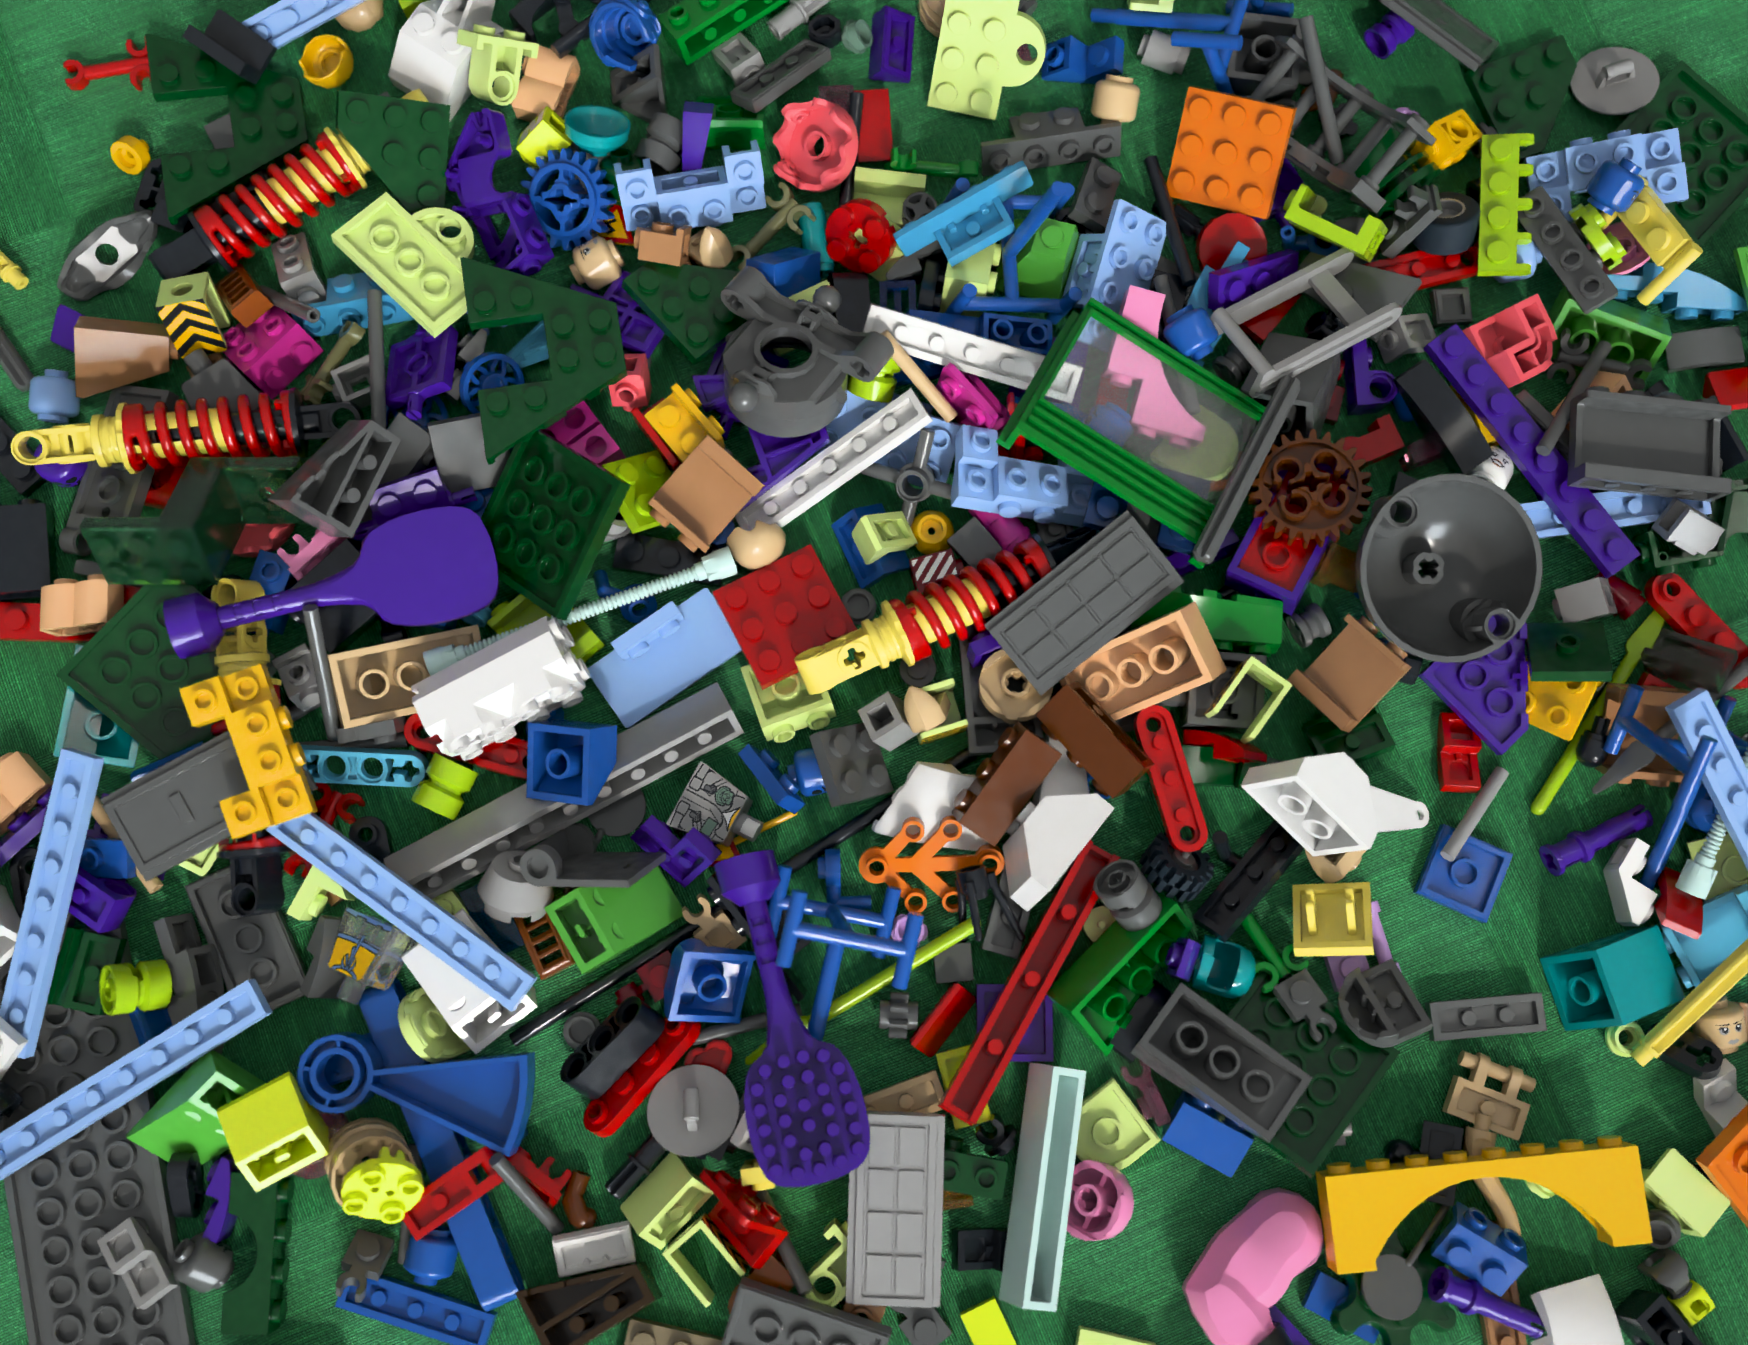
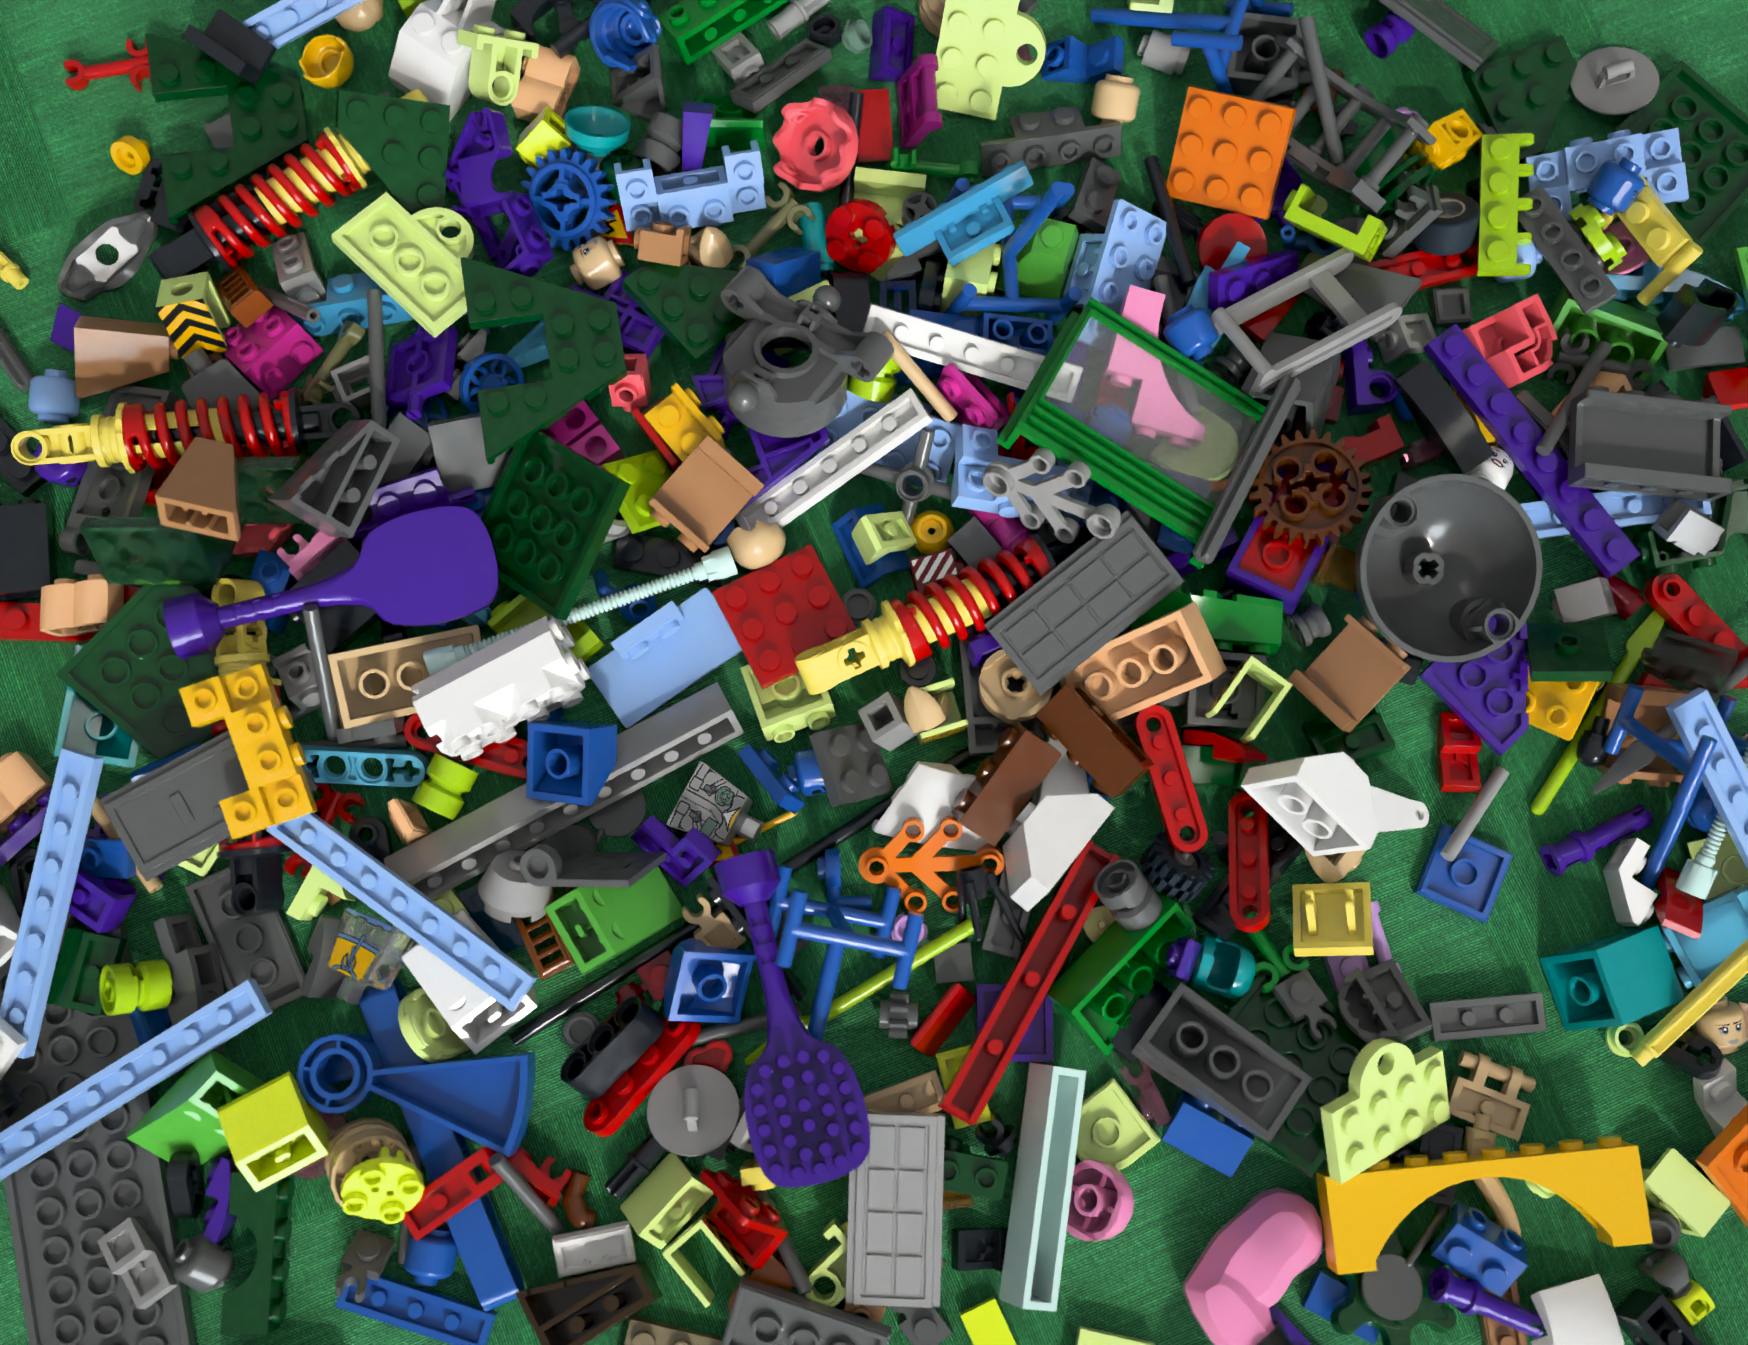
(203, 491): none -> medium nougat slope
(407, 821): none -> light nougat slope
(918, 101): none -> magenta plate
(1009, 482): none -> light grey plant
(1248, 863): none -> red plate
(1384, 1106): none -> yellowish green plate
(1696, 313): none -> black brick

